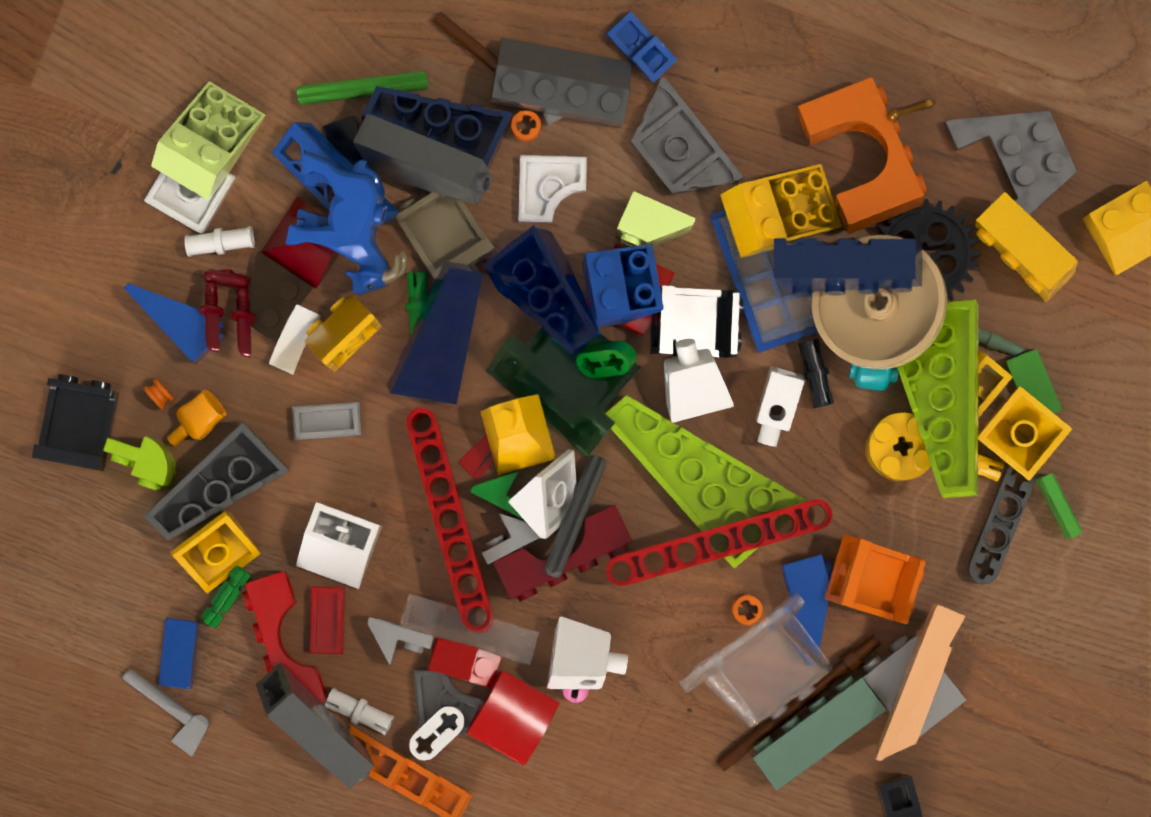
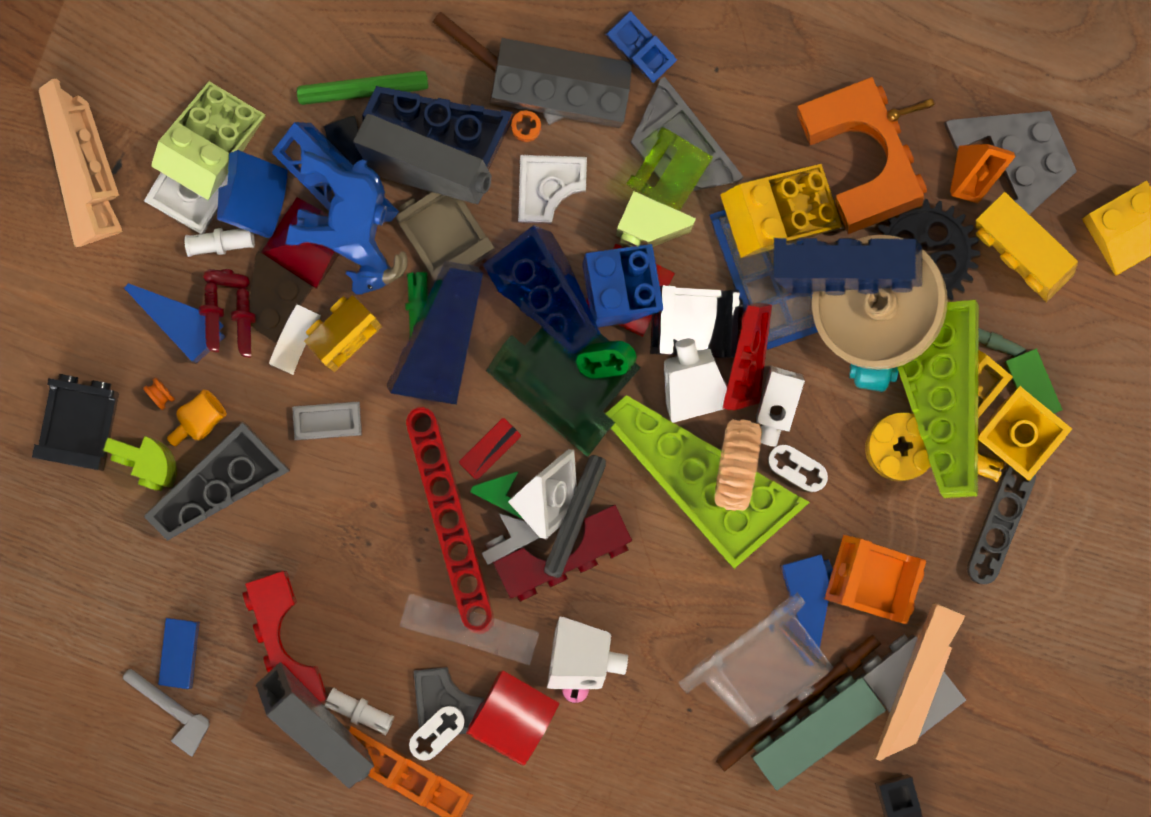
(80, 165): none -> light nougat wedge
(216, 551): yellow slope -> none
(226, 596): green axle -> none
(252, 194): none -> blue slope
(327, 620): red tile -> none
(338, 545): white slope -> none
(388, 636): light grey slope -> none
(464, 662): red slope -> none
(517, 434): yellow slope -> none
(680, 175): none -> clear neon green plate
(735, 545): red beam -> none
(738, 465): none -> light nougat gear
(741, 618): orange bush -> none
(749, 361): none -> red wing
(801, 461): none -> white beam
(815, 373): black pin -> none
(977, 170): none -> orange slope
(1059, 506): bright green tile -> none

